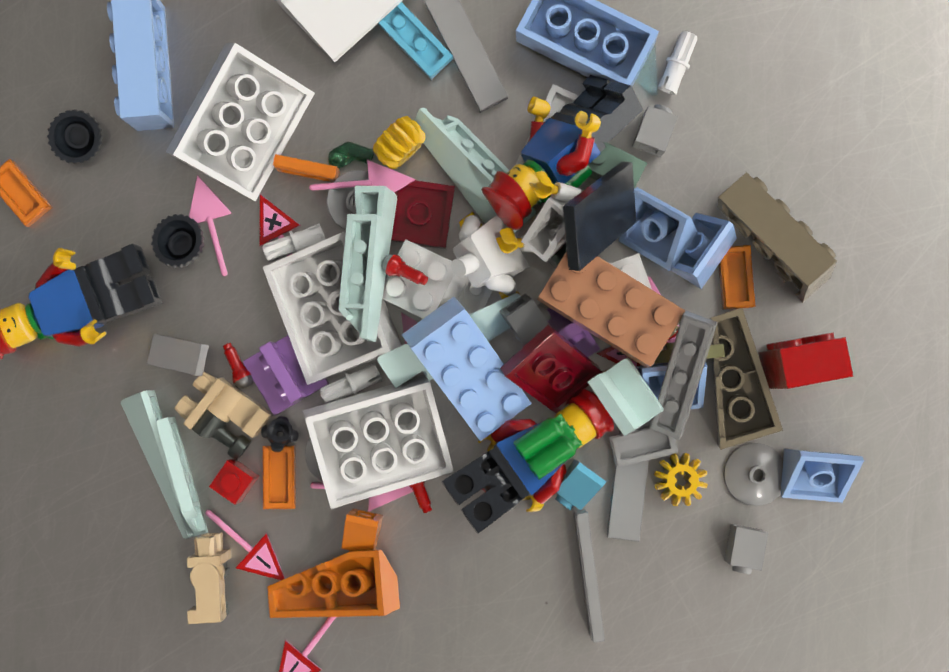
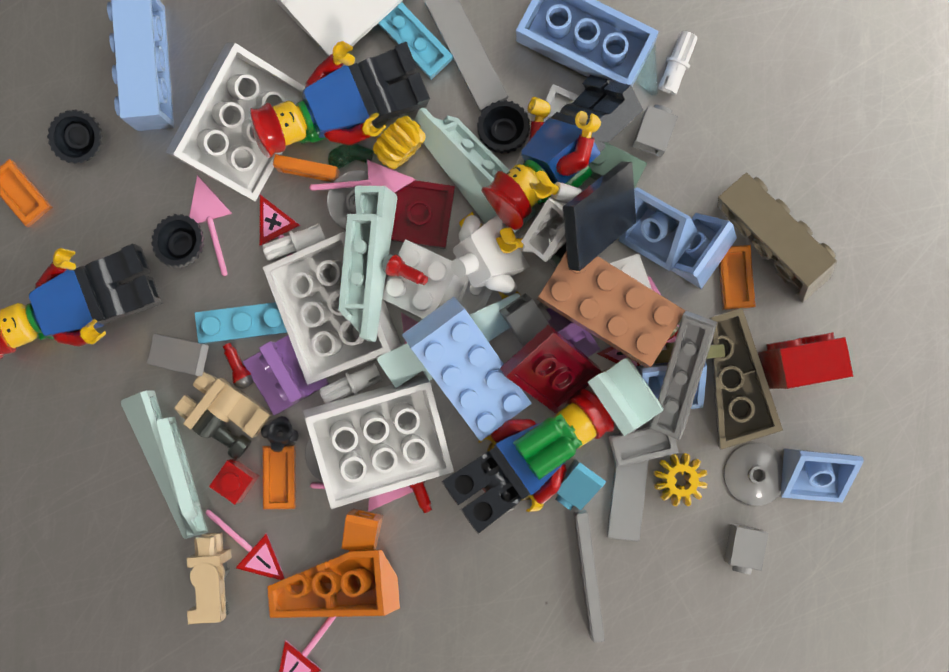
(239, 323): none -> medium azure plate
(343, 100): none -> piece
(503, 126): none -> black hat

